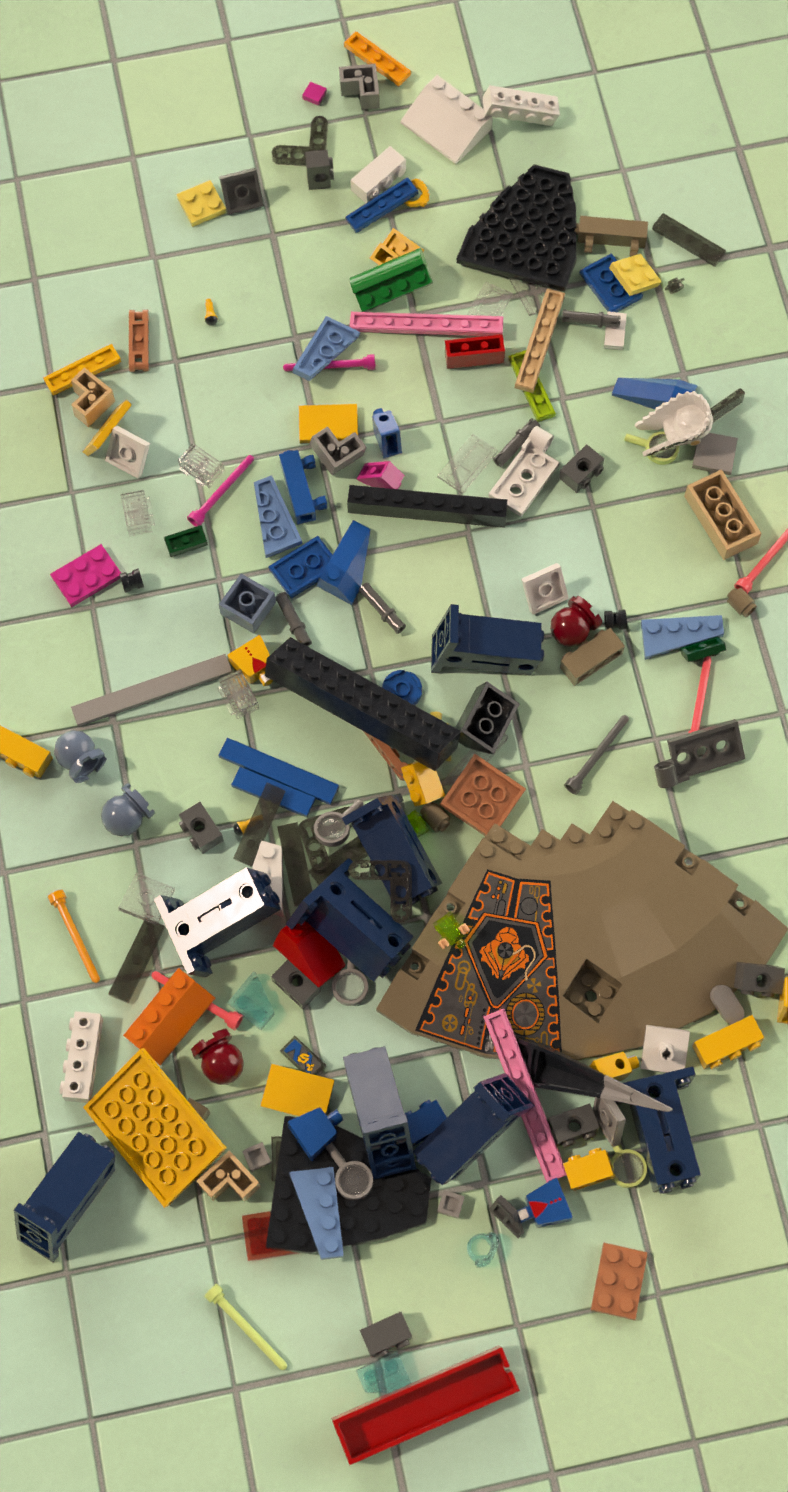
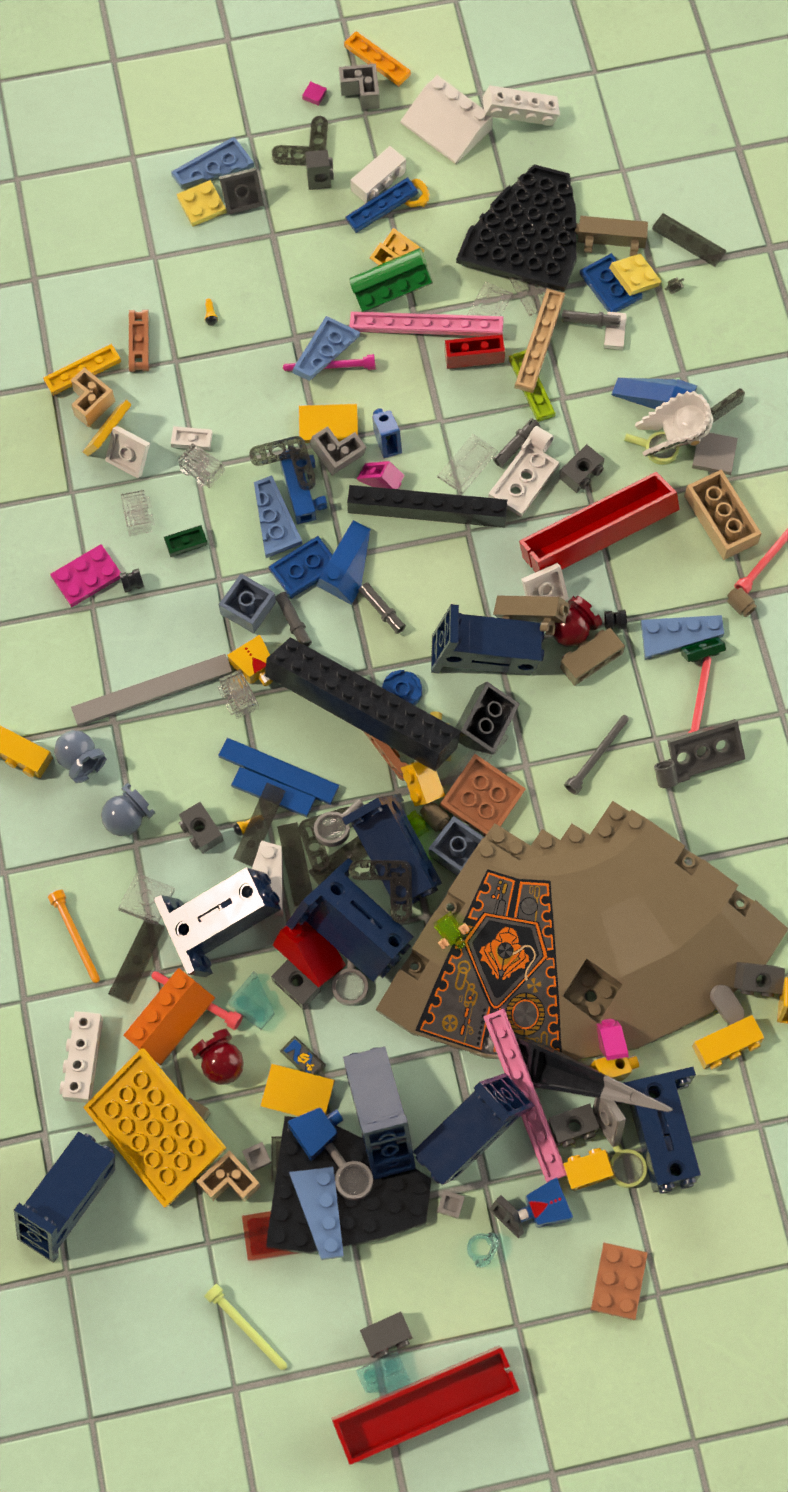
(183, 437): none -> white plate
(197, 517): dark pink piece -> none
(219, 161): none -> medium blue wing
(294, 454): none -> clear smoke beam
(424, 1121): blue brick -> none
(454, 845): none -> sand blue brick
(533, 609): none -> dark tan brick
(600, 524): none -> red piece
(611, 1039): none -> dark pink slope
(664, 1049): white tile -> none

